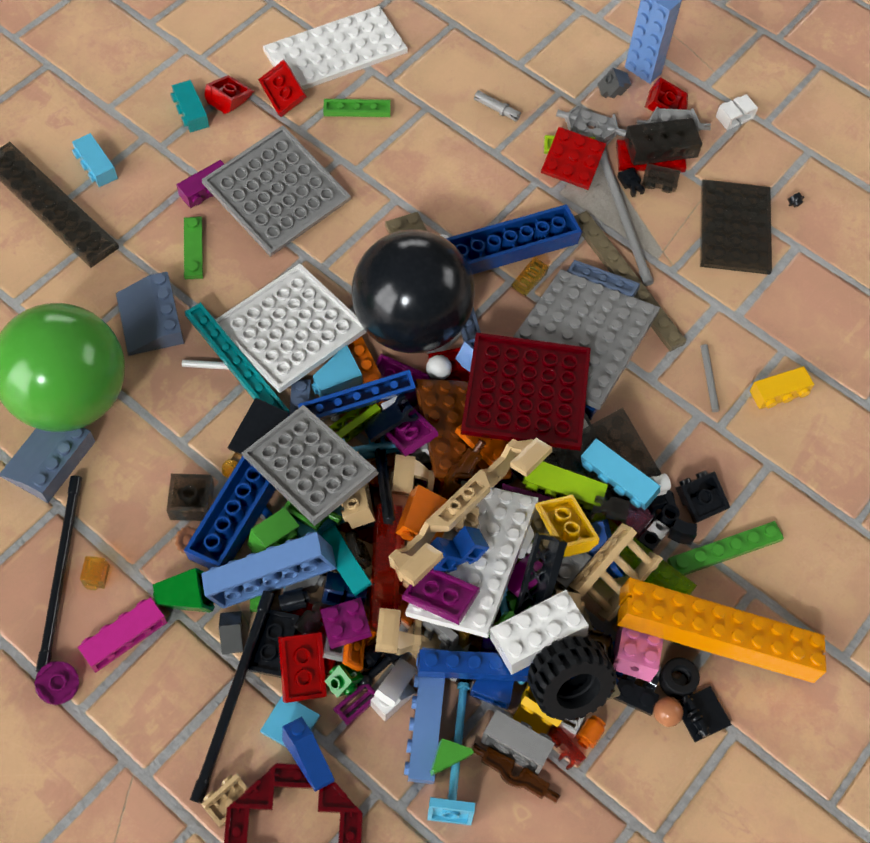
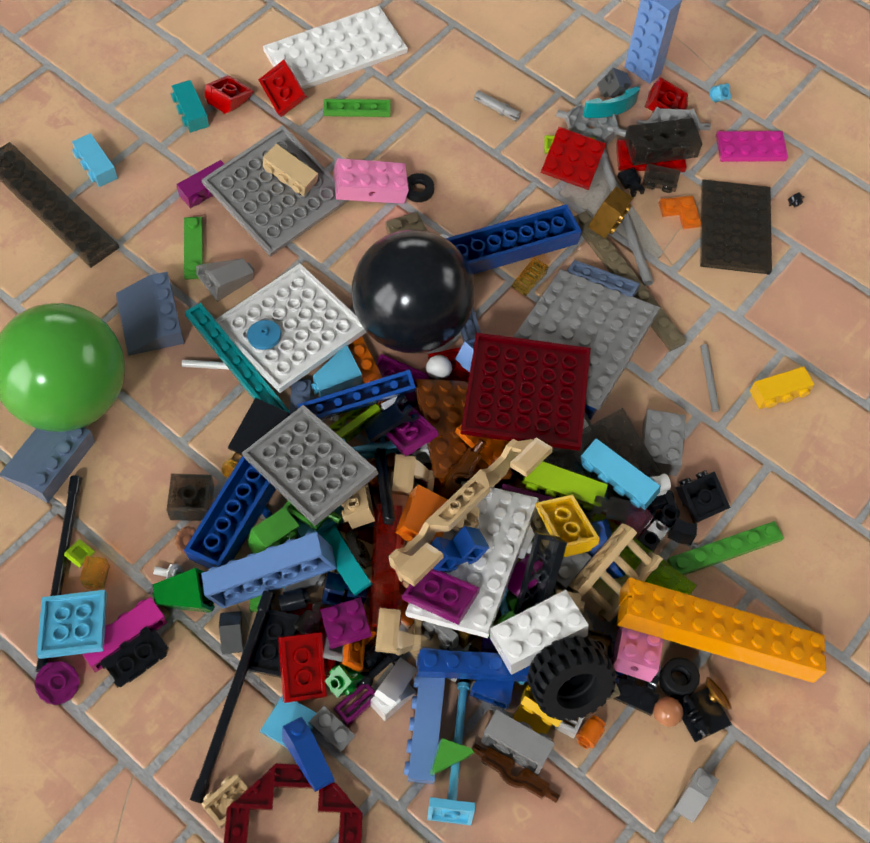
(72, 624): none -> medium azure plate
(77, 553): none -> lime plate
(135, 656): none -> black piece
(174, 569): none -> white plate
(225, 276): none -> light grey slope
(264, 334): none -> dark azure piece
(290, 170): none -> tan brick
(331, 729): none -> light grey plate
(370, 181): none -> bright pink brick
(420, 178): none -> black tyre
(570, 750): clear red plate -> none
(599, 109): none -> teal slope
(611, 213): none -> pearl gold brick
(664, 439): none -> light grey brick
(681, 206): none -> orange plate
(695, 794): none -> light grey slope
(716, 694): none -> pearl gold piece
(720, 92): none -> medium azure brick
(740, 108): white piece -> none
(751, 146): none -> dark pink plate

